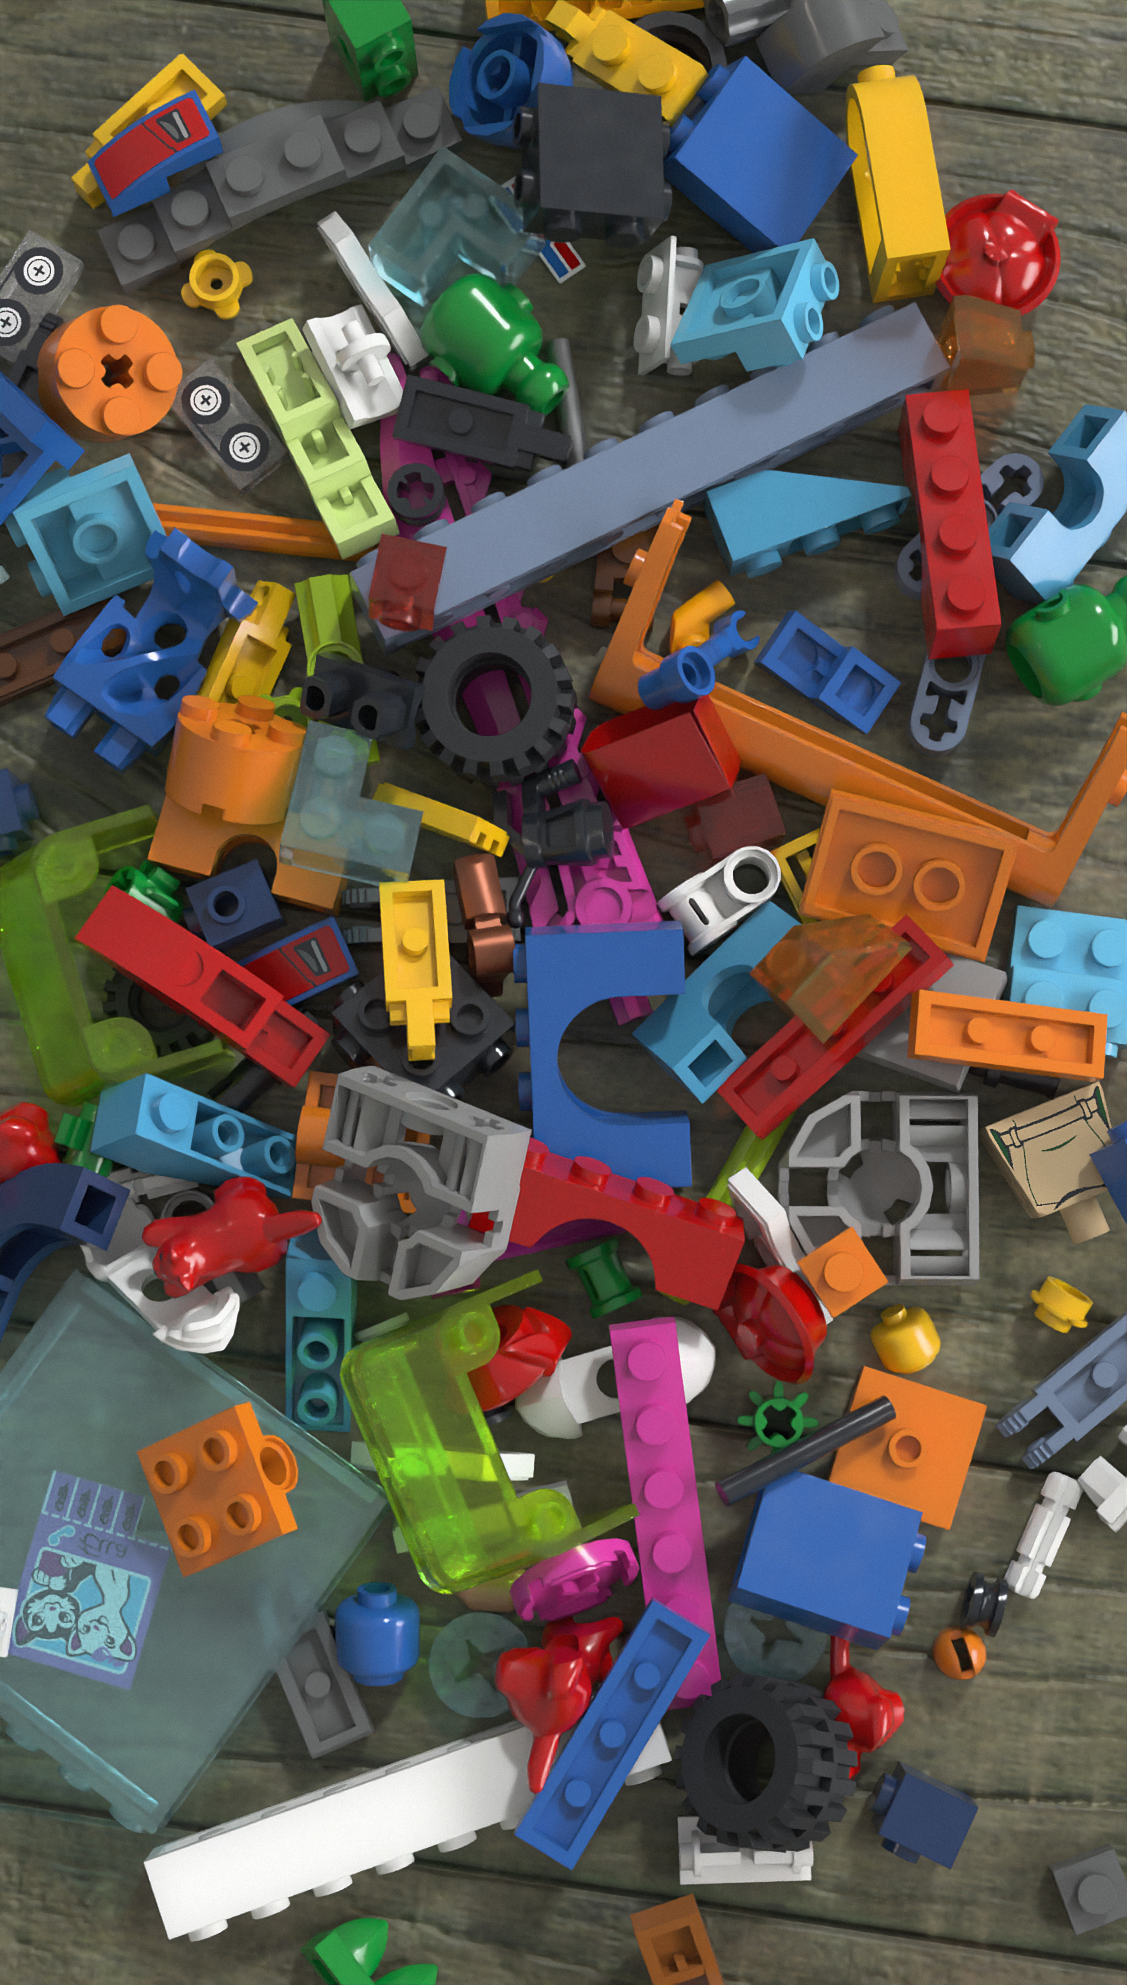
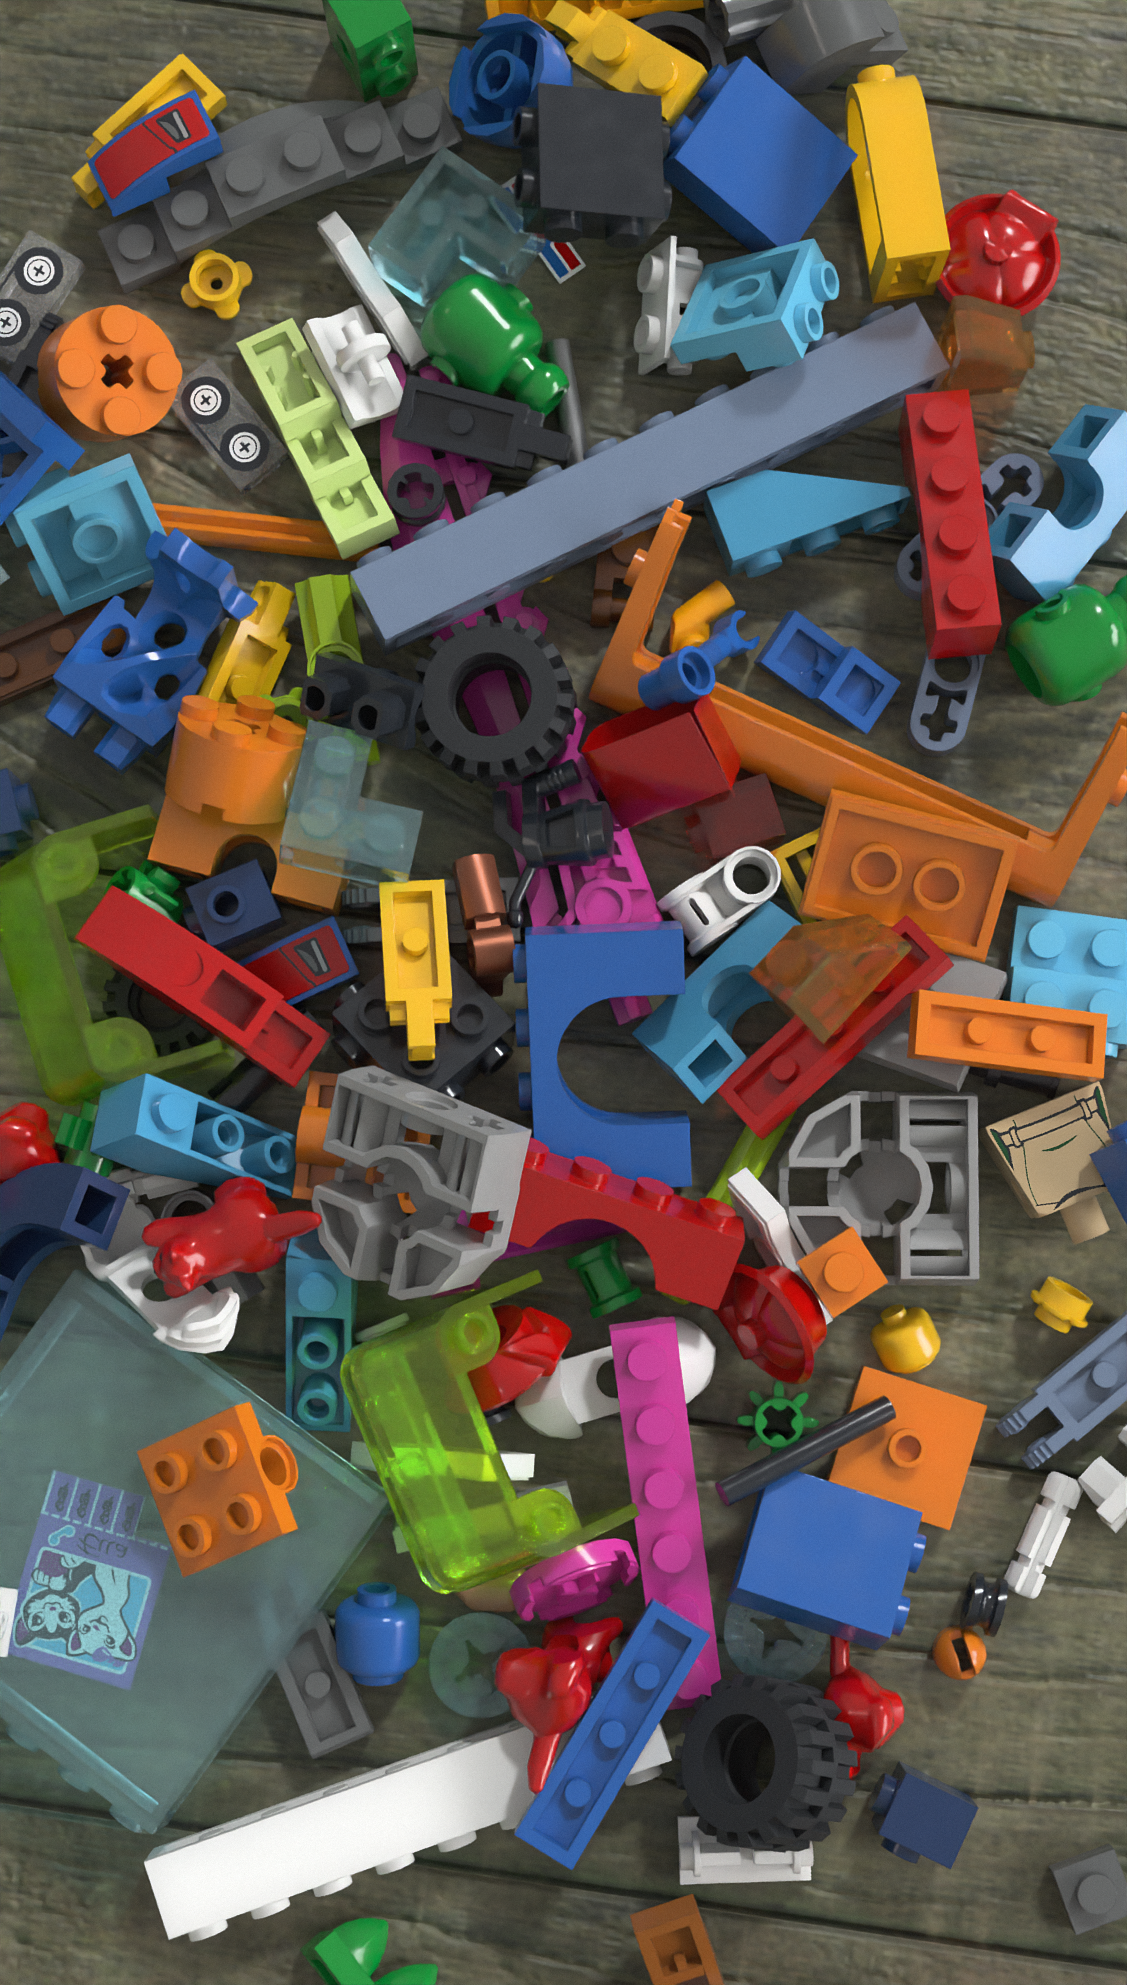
(406, 583): clear red brick -> none
(447, 820): yellow tile -> none

